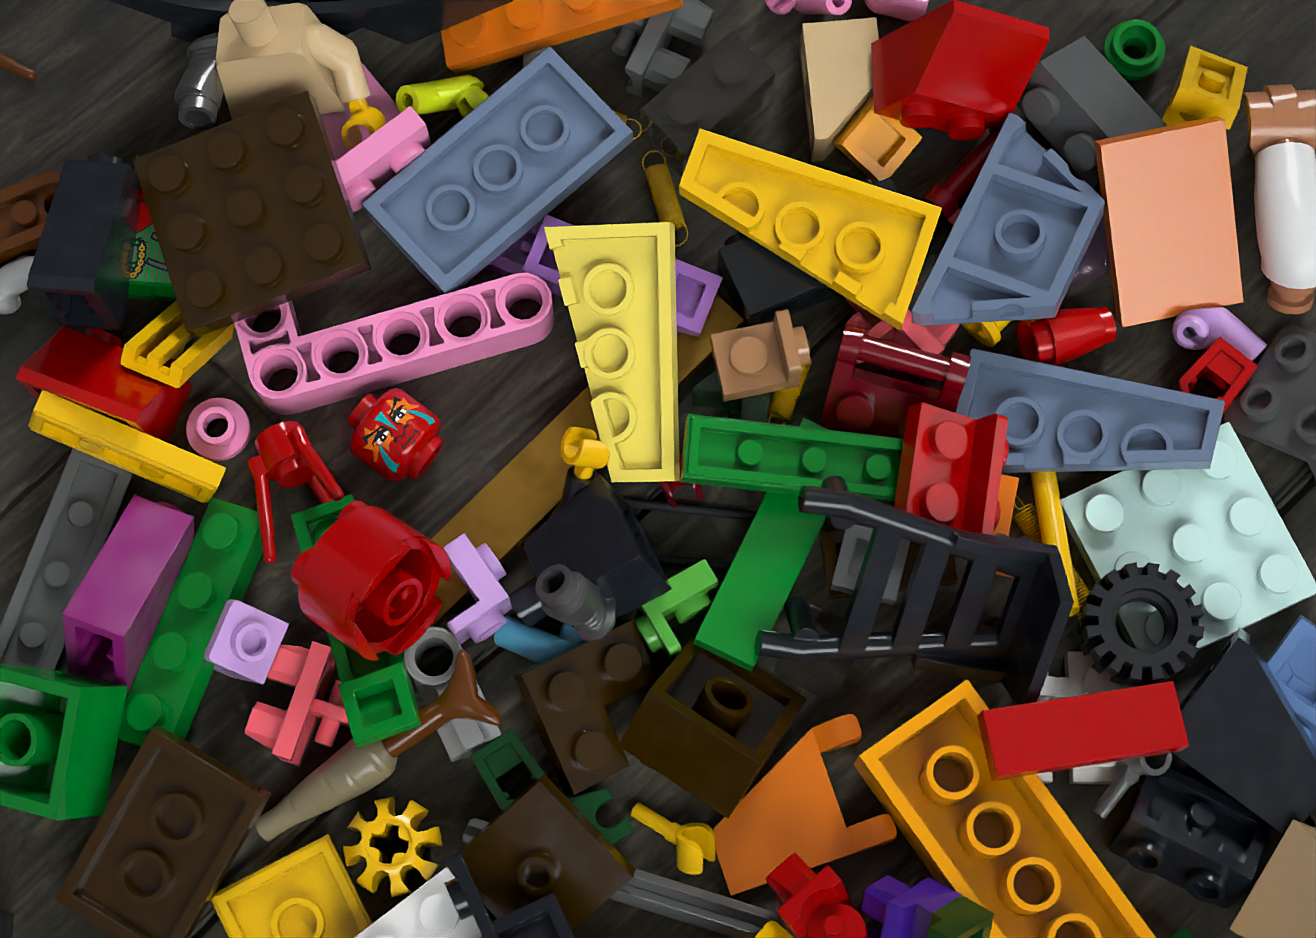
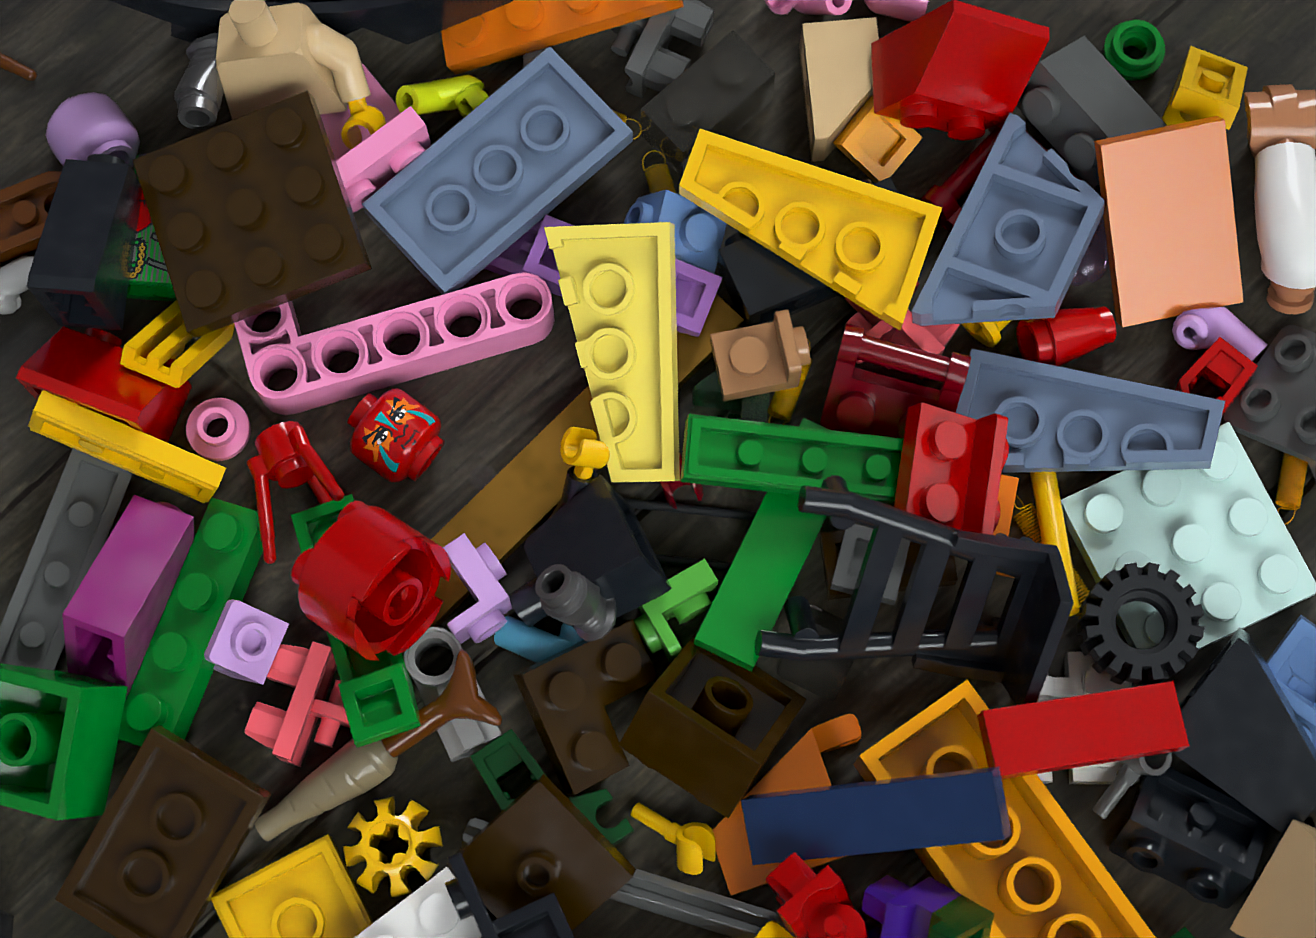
(91, 126): none -> lavender head
(696, 230): none -> medium blue bracket
(877, 816): none -> dark blue tile
(1291, 483): none -> light orange piece

